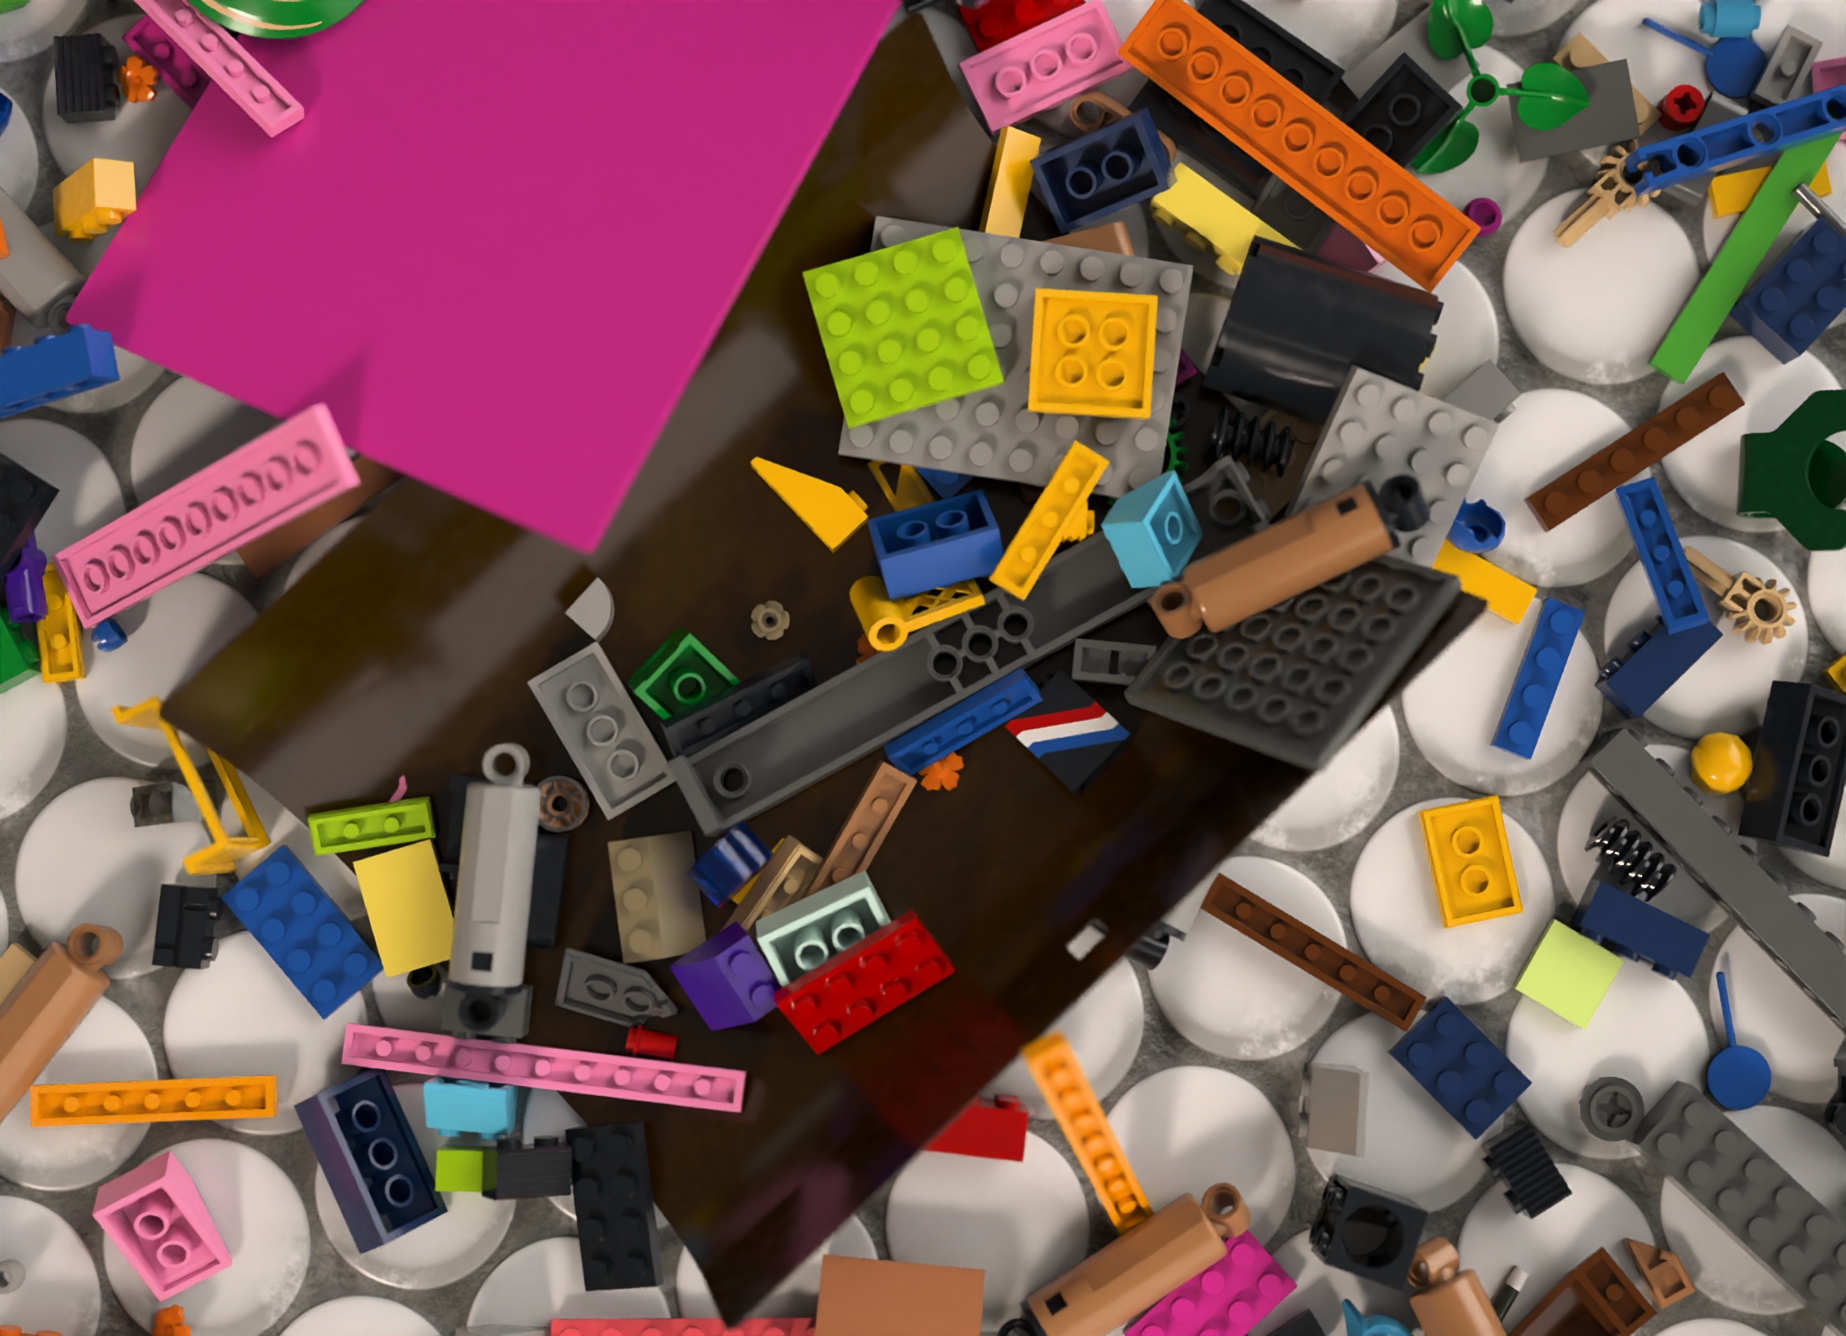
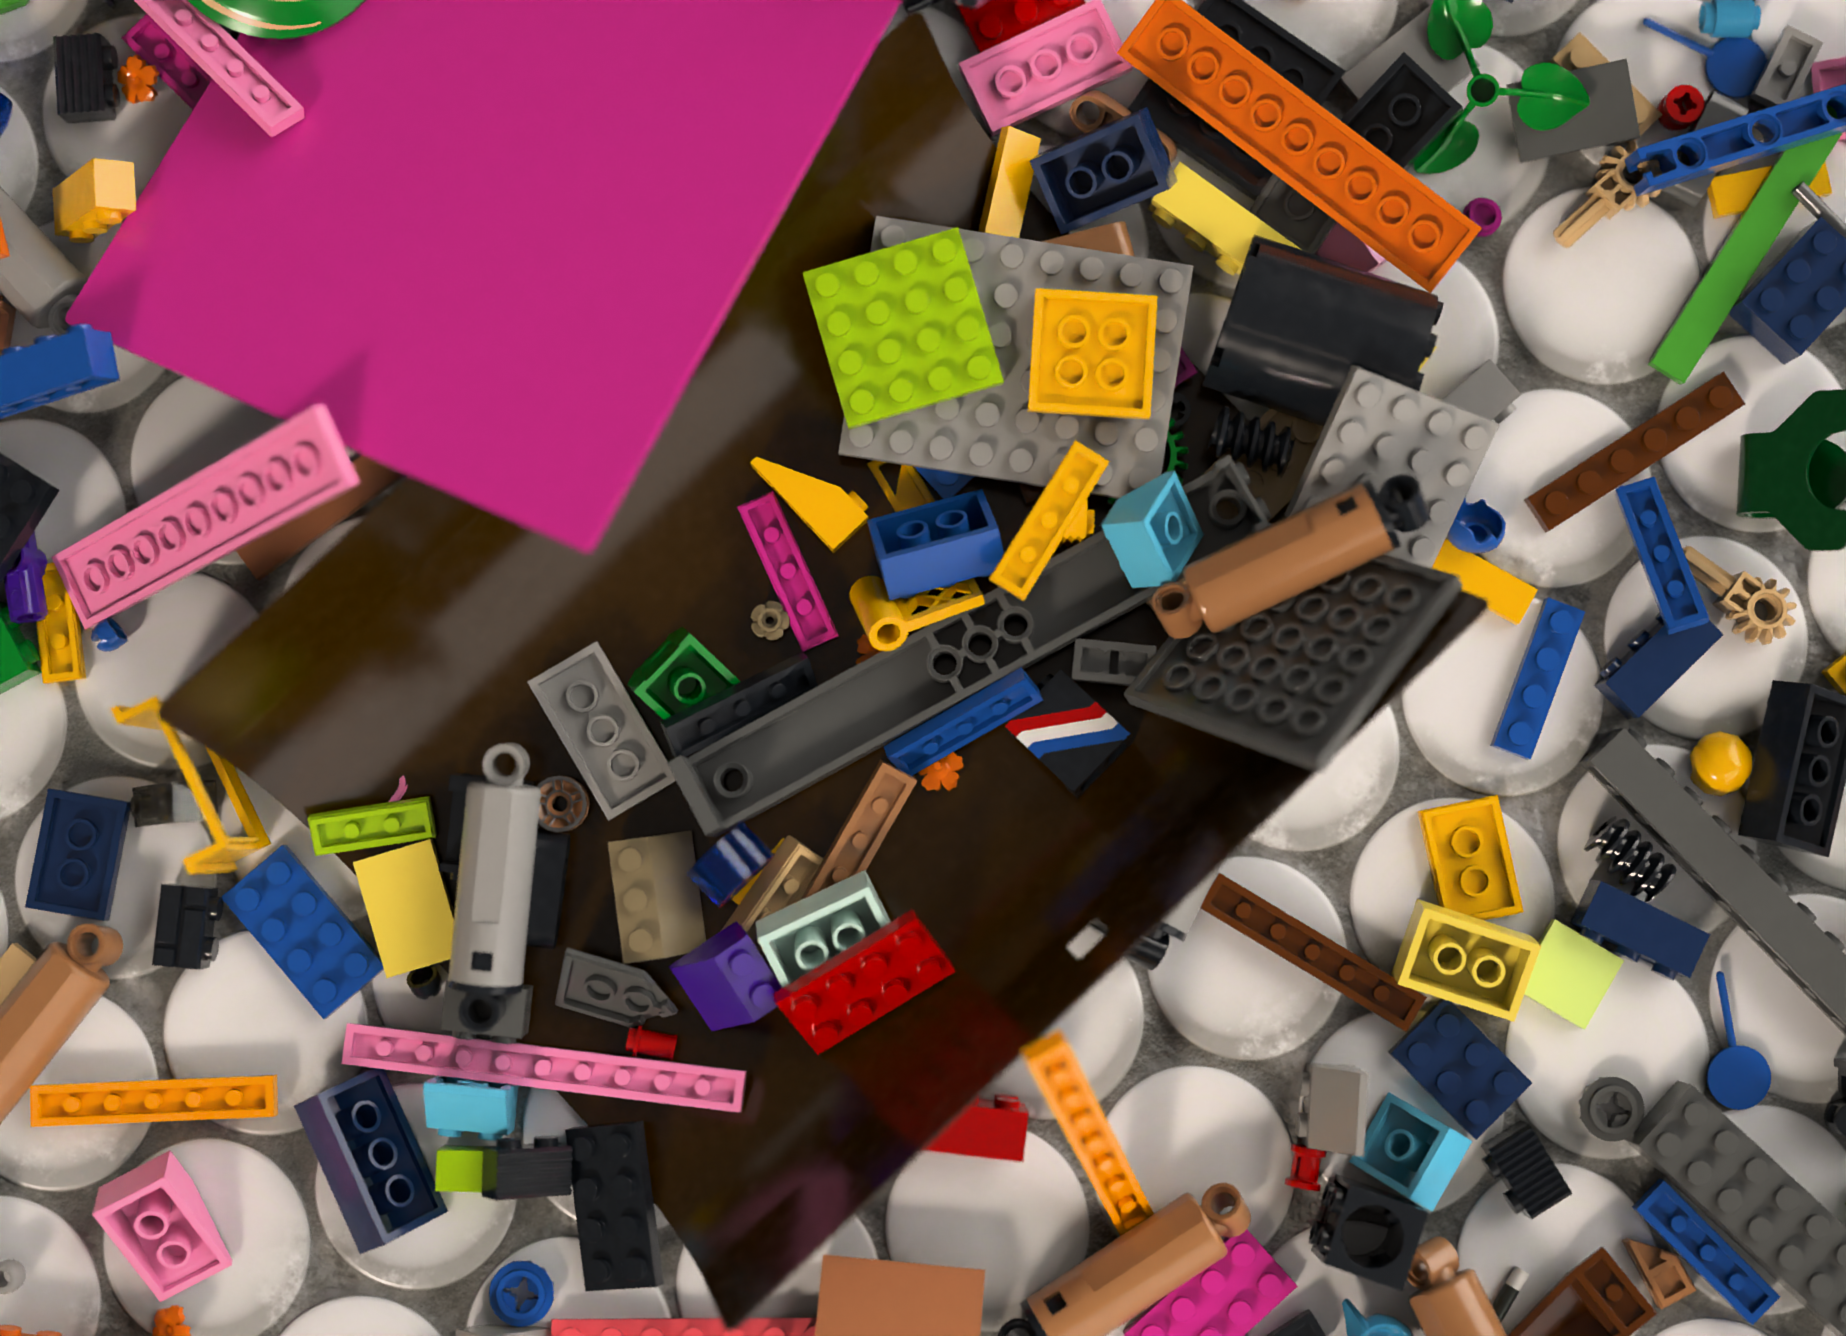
(78, 854): none -> dark blue plate
(505, 1302): none -> blue gear
(594, 610): light grey brick -> none
(788, 571): none -> dark pink tile
(1305, 1168): none -> red bush
(1411, 1151): none -> medium azure slope
(1465, 960): none -> light yellow brick
(1706, 1251): none -> blue plate

